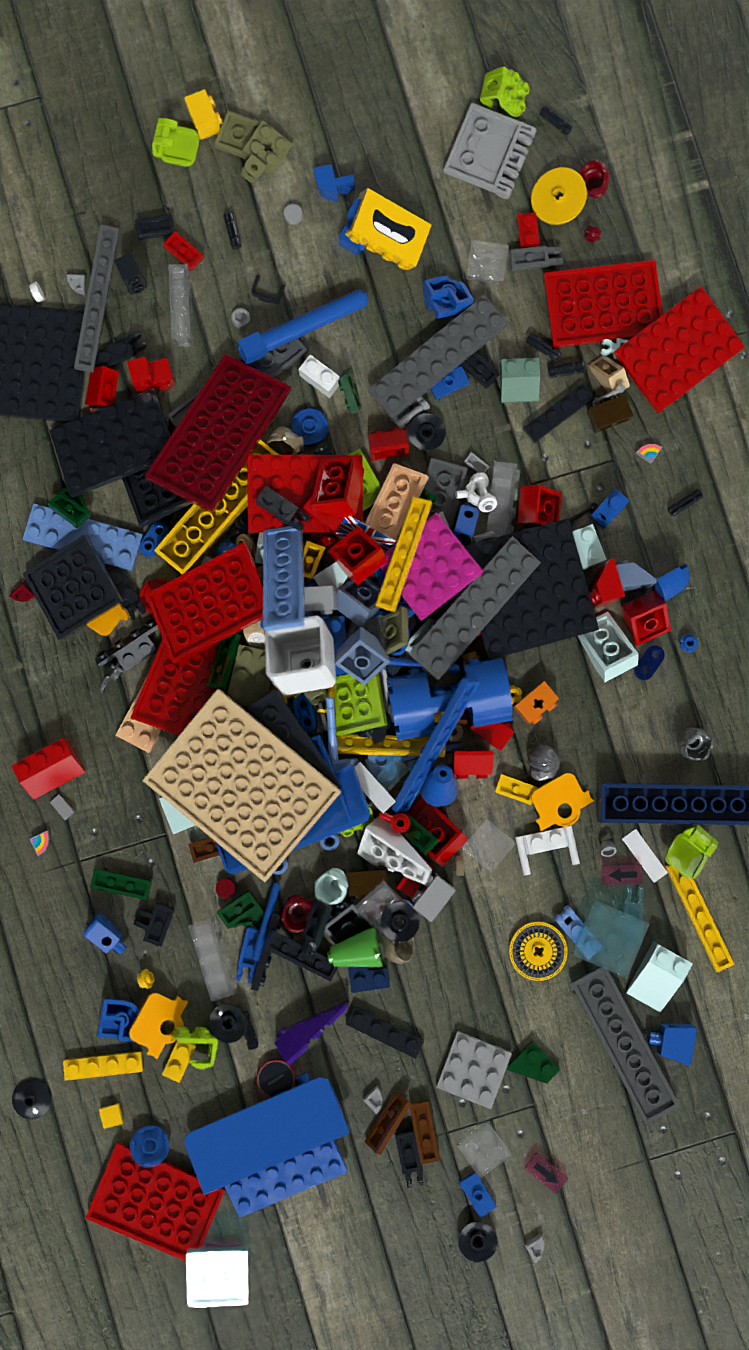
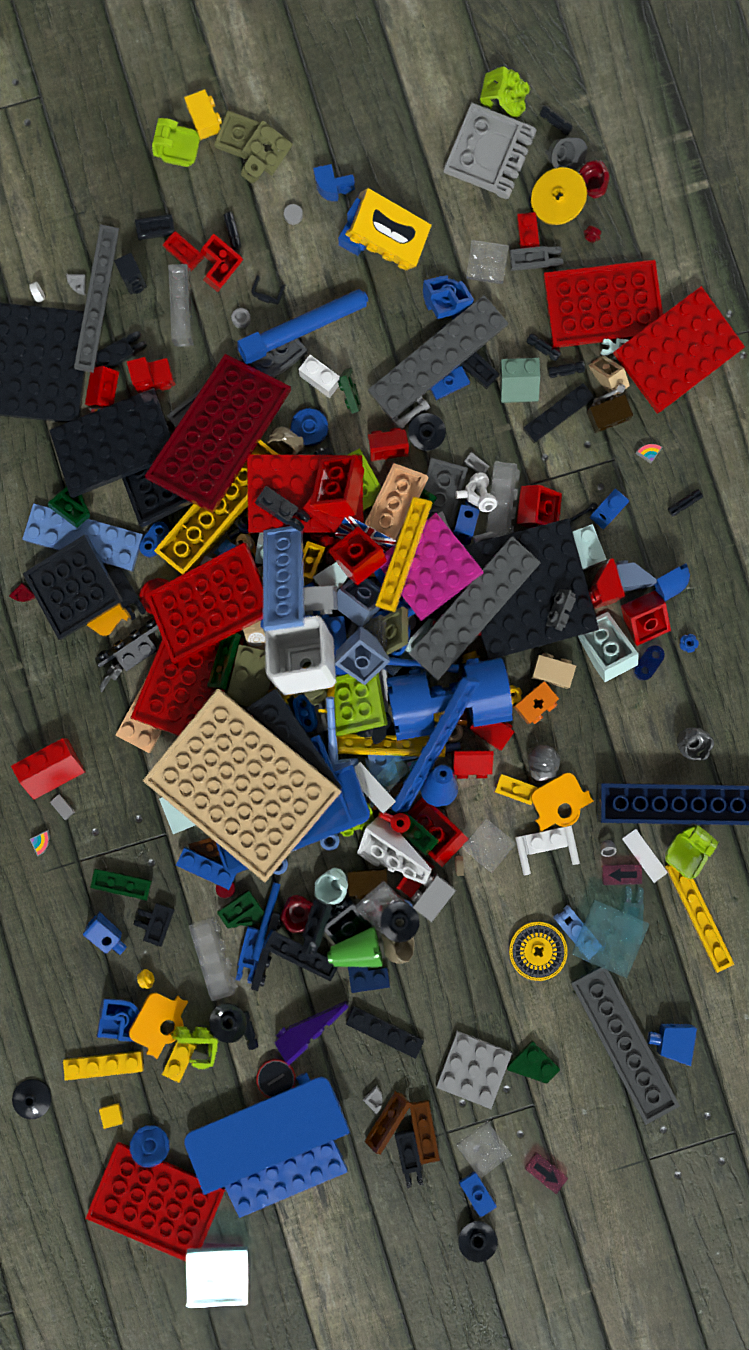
(205, 868): none -> blue plate
(224, 261): none -> red brick
(535, 1247): light grey tile -> none
(553, 671): none -> tan brick
(563, 601): none -> dark grey hinge
(567, 153): none -> dark grey piece
(658, 977): light aqua slope -> none

